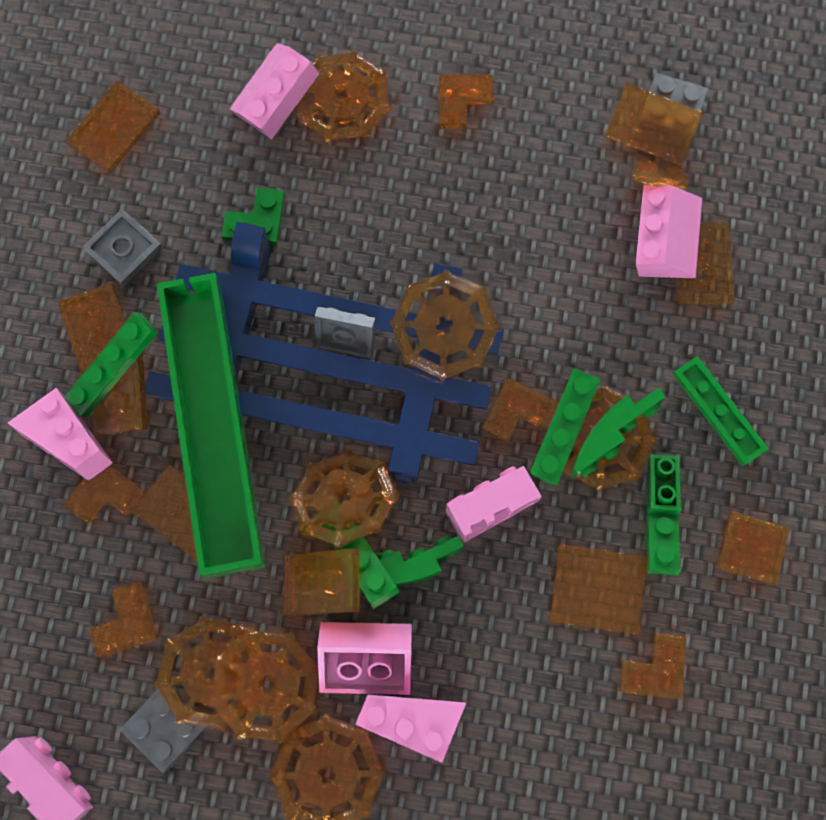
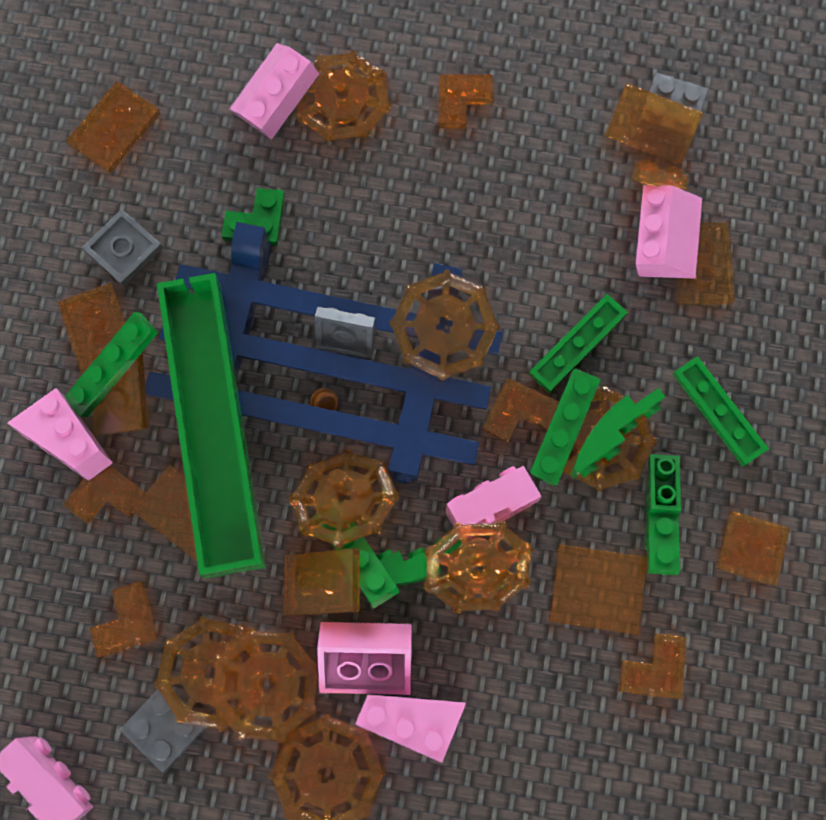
(325, 399): none -> dark orange plate
(478, 553): none -> clear orange plate
(578, 343): none -> green plate

